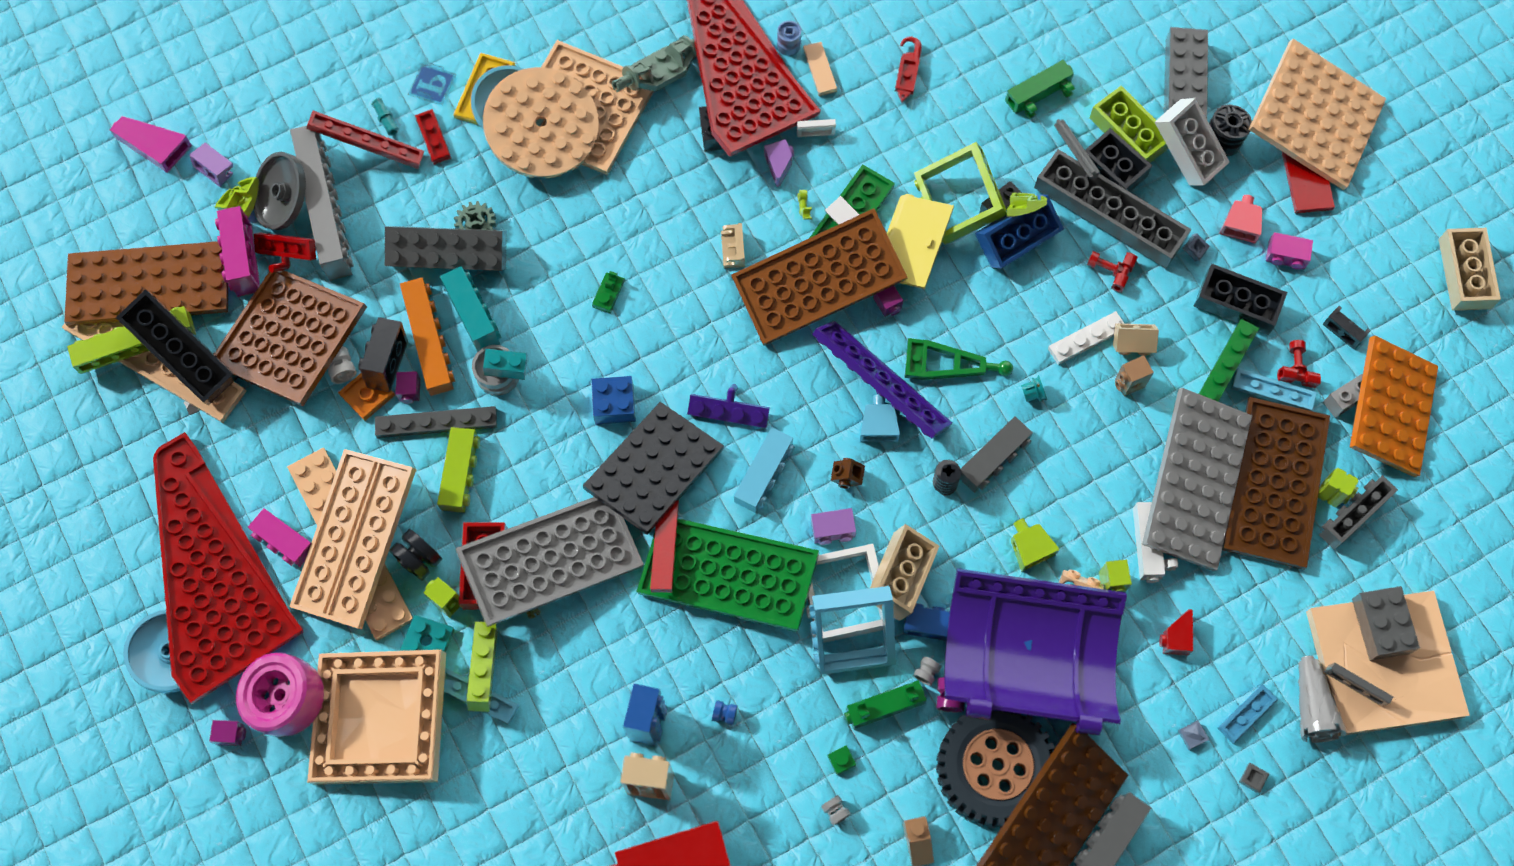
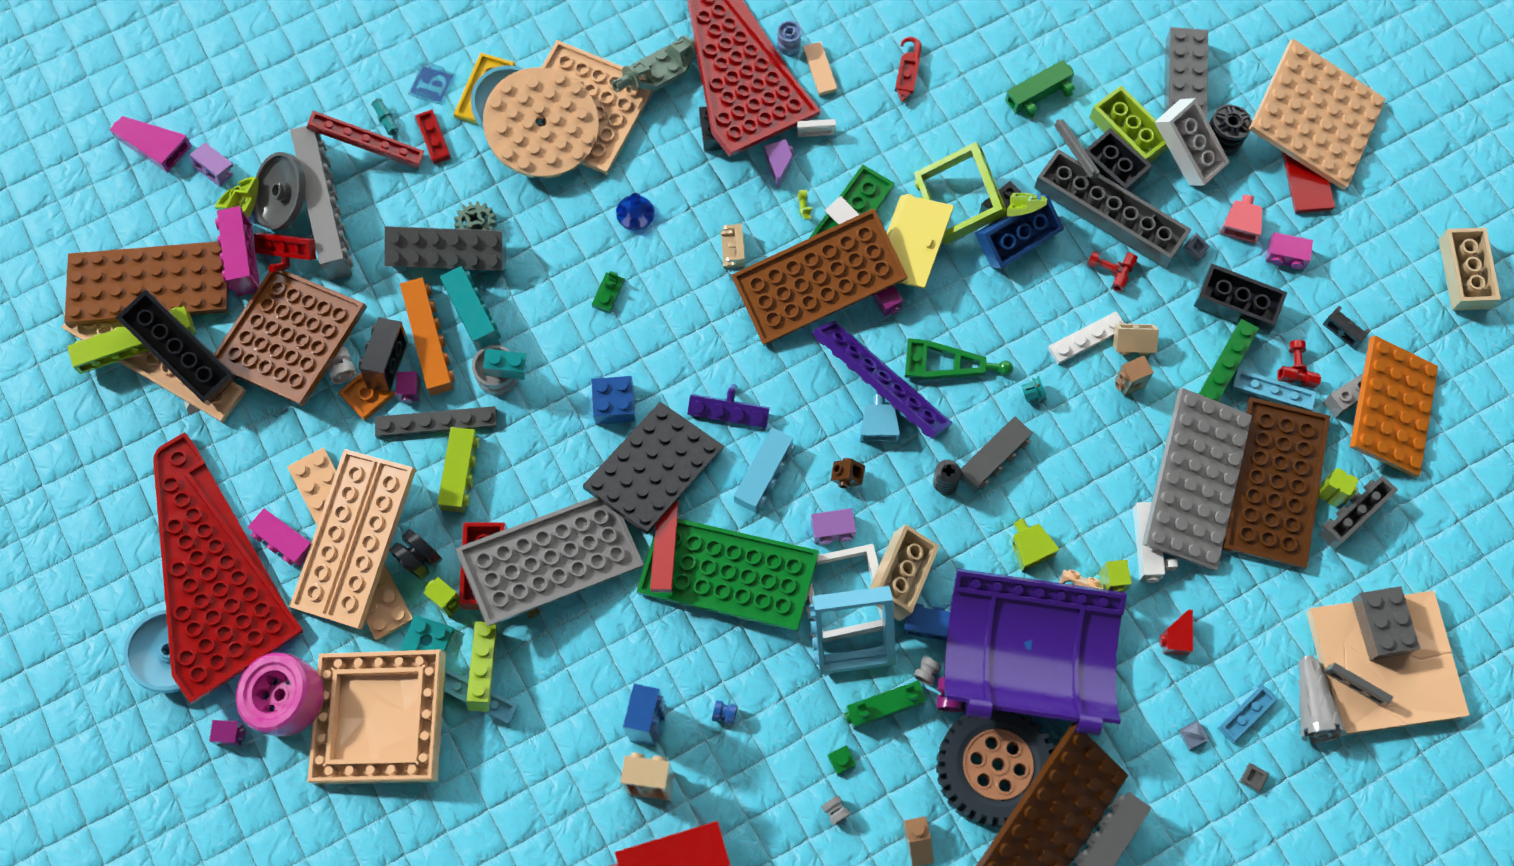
(635, 212): none -> clear blue dish

